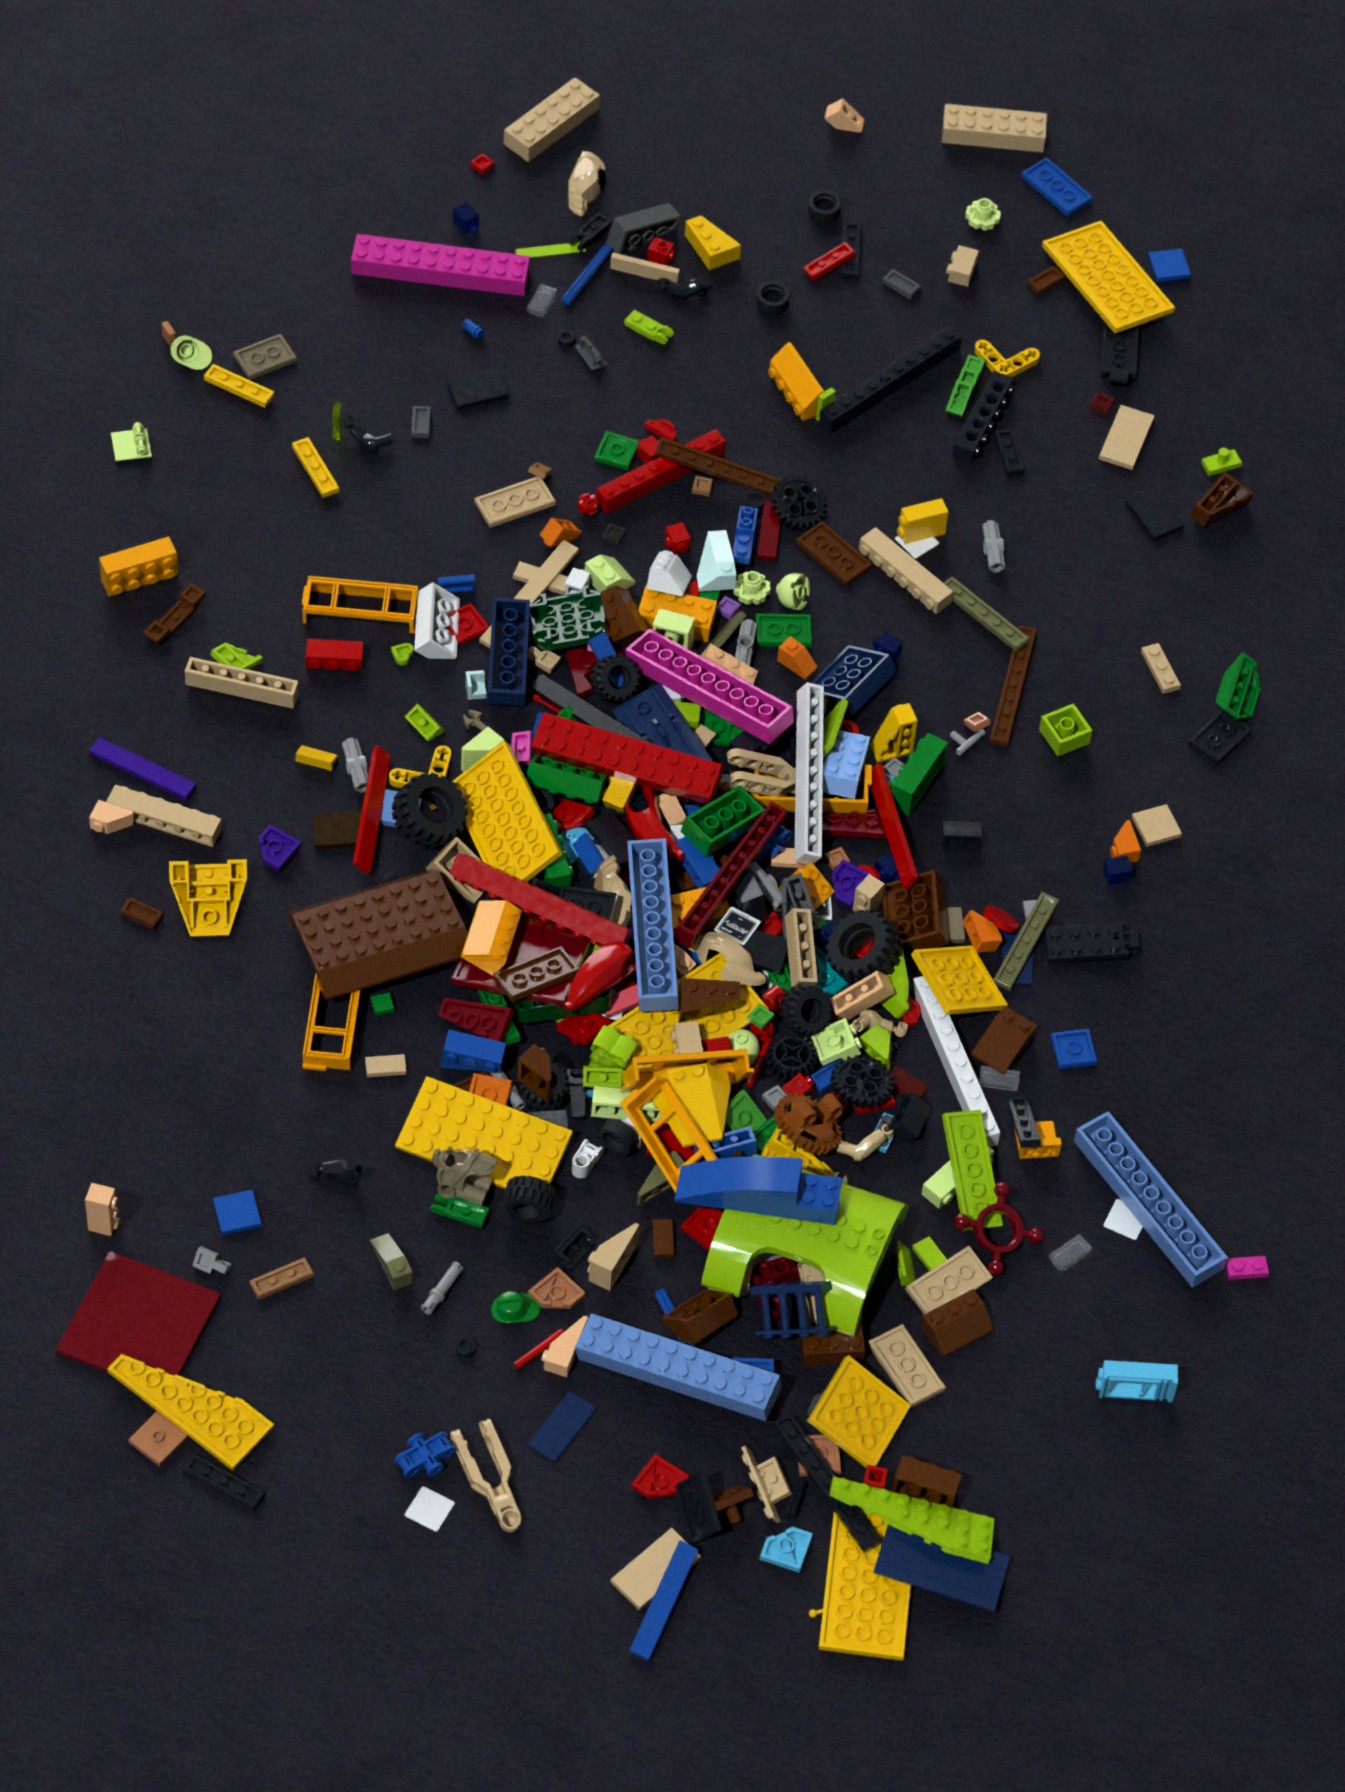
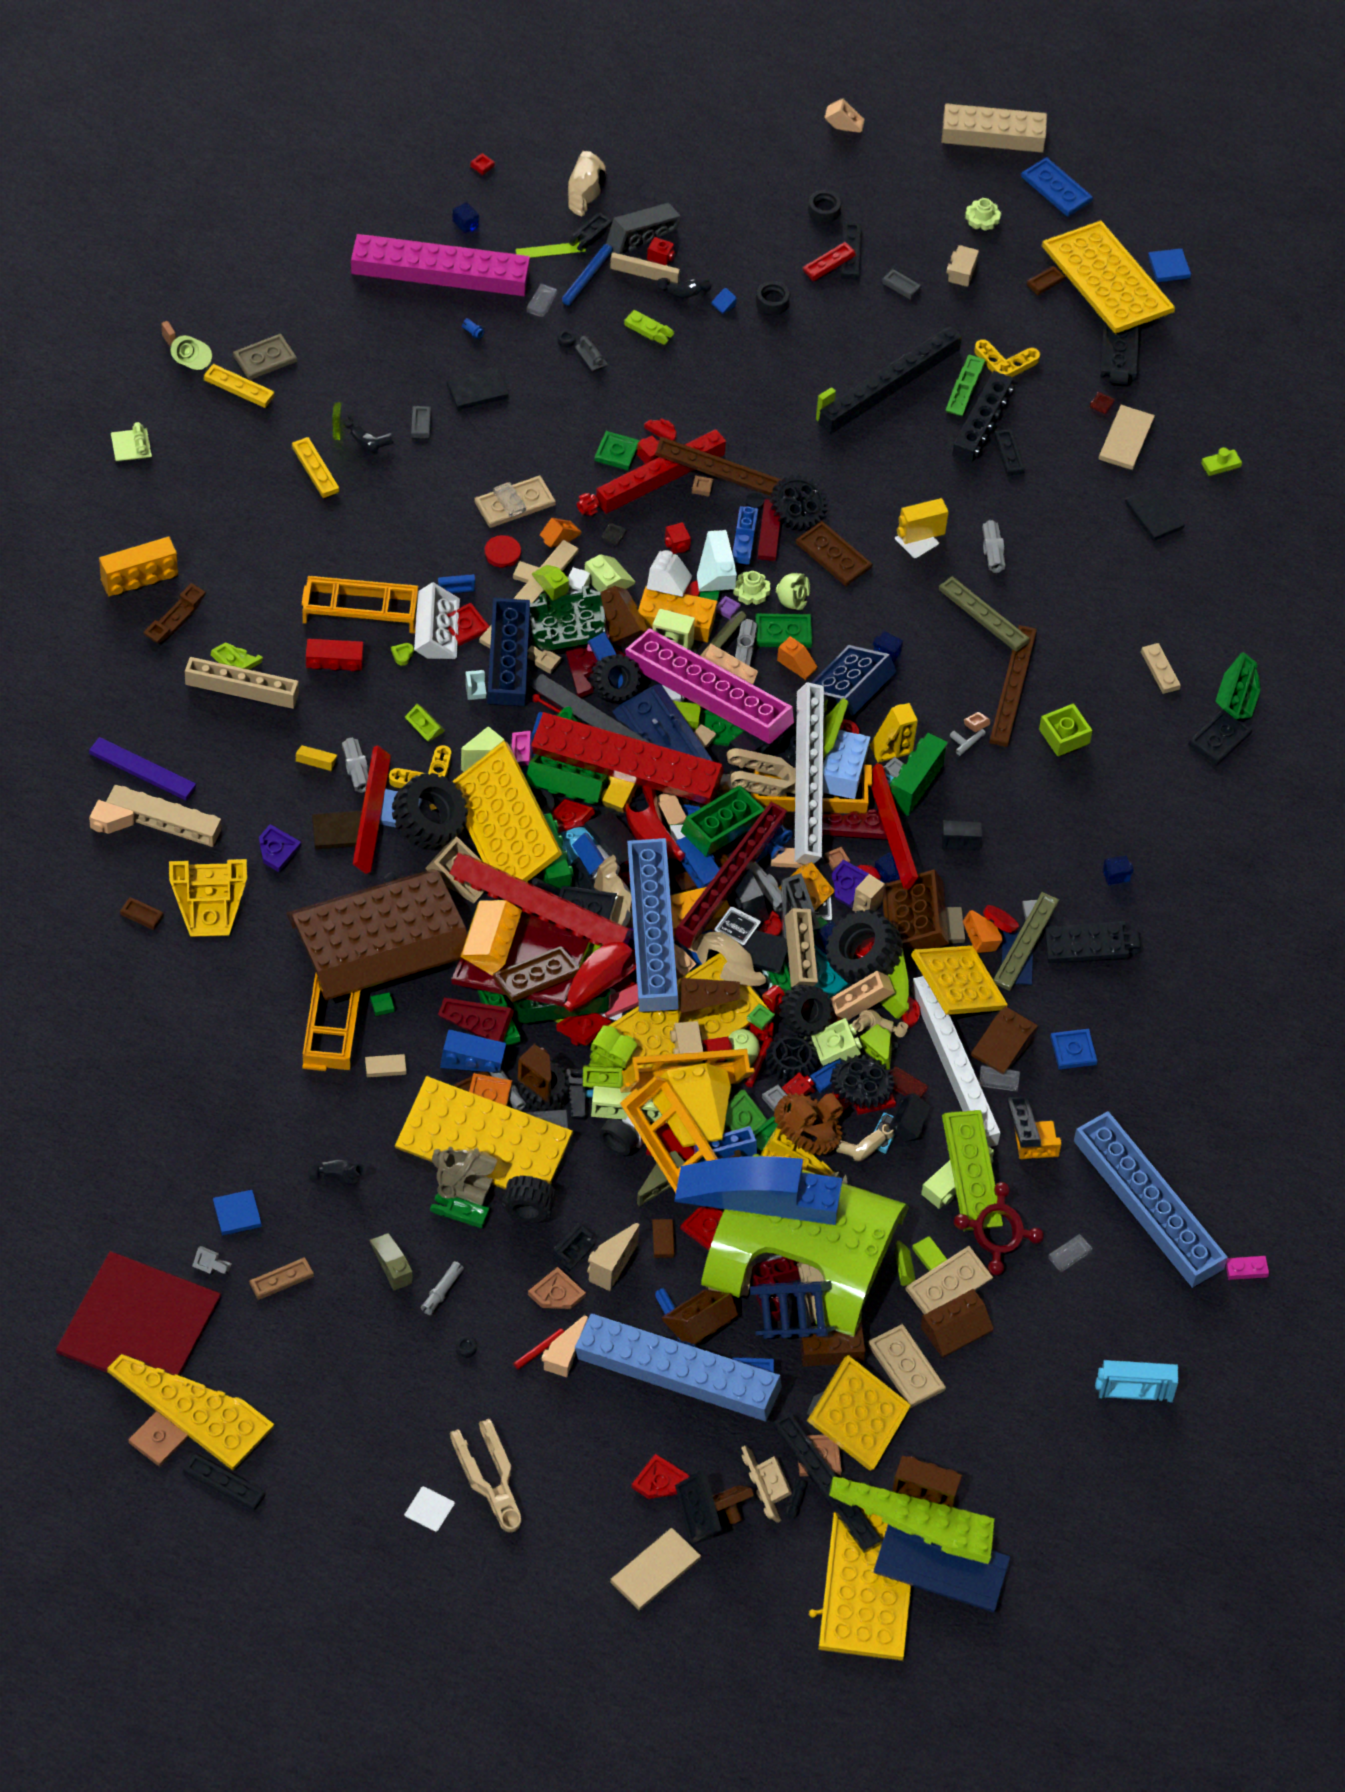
(102, 1209): light nougat brick -> none
(425, 1454): blue axle -> none
(474, 722): dark tan bar -> none
(502, 551): none -> red tile
(509, 499): none -> clear tile
(514, 1308): green piece -> none
(540, 470): medium nougat tile -> none
(551, 119): tan brick -> none
(552, 581): none -> lime slope
(561, 1426): dark blue piece -> none
(587, 1156): white piece -> none
(663, 1600): blue tile -> none
(711, 243): yellow wedge -> none
(724, 301): none -> blue slope
(787, 1549): medium azure plate -> none
(795, 381): light orange slope -> none
(875, 1476): red brick -> none
(905, 570): tan brick -> none
(1123, 1221): white sticker -> none
(1126, 843): orange slope -> none
(1156, 825): tan tile -> none
(1220, 500): reddish brown wedge -> none

